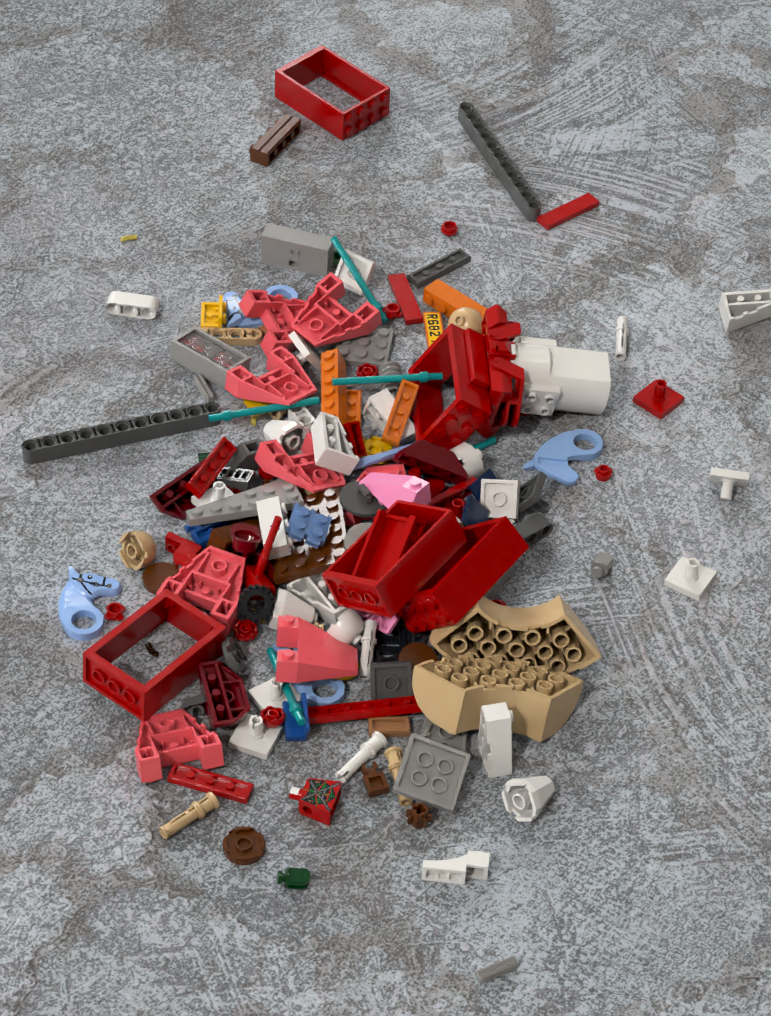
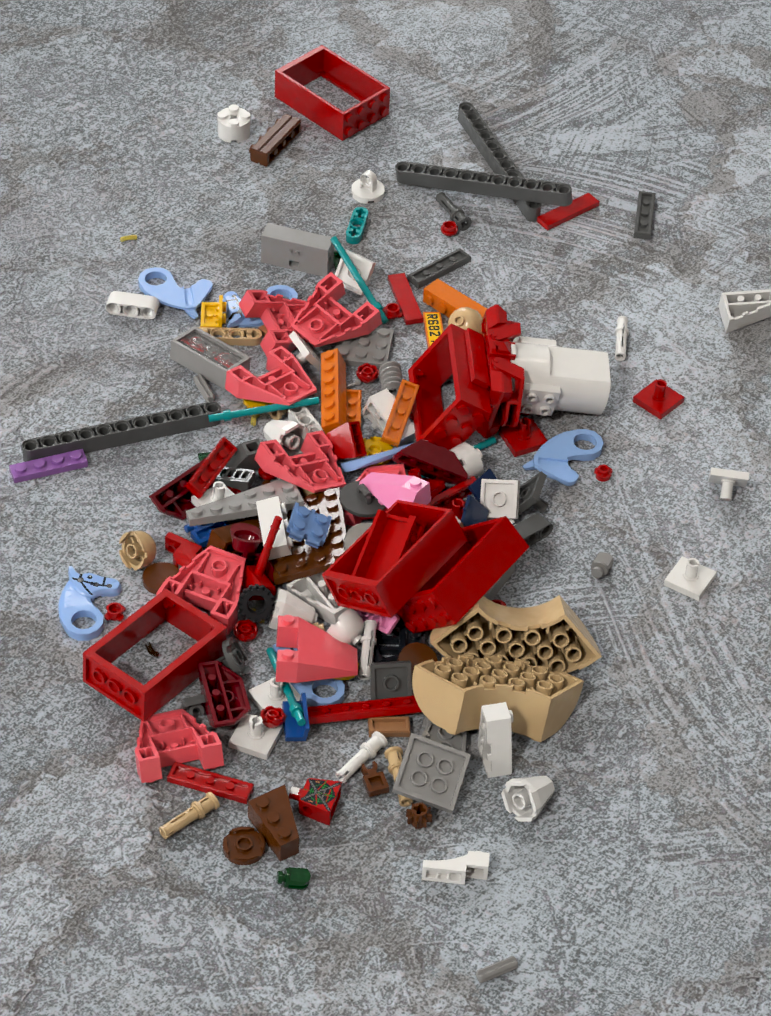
(48, 466): none -> medium lavender plate
(173, 295): none -> light blue animal
(233, 124): none -> white brick
(275, 820): none -> reddish brown wedge
(331, 446): white wedge -> none
(355, 220): none -> teal beam
(368, 188): none -> white tile
(423, 377): teal bar -> none
(456, 215): none -> dark grey pin
(484, 183): none -> dark grey beam
(523, 438): none -> red tile
(644, 215): none -> dark grey tile

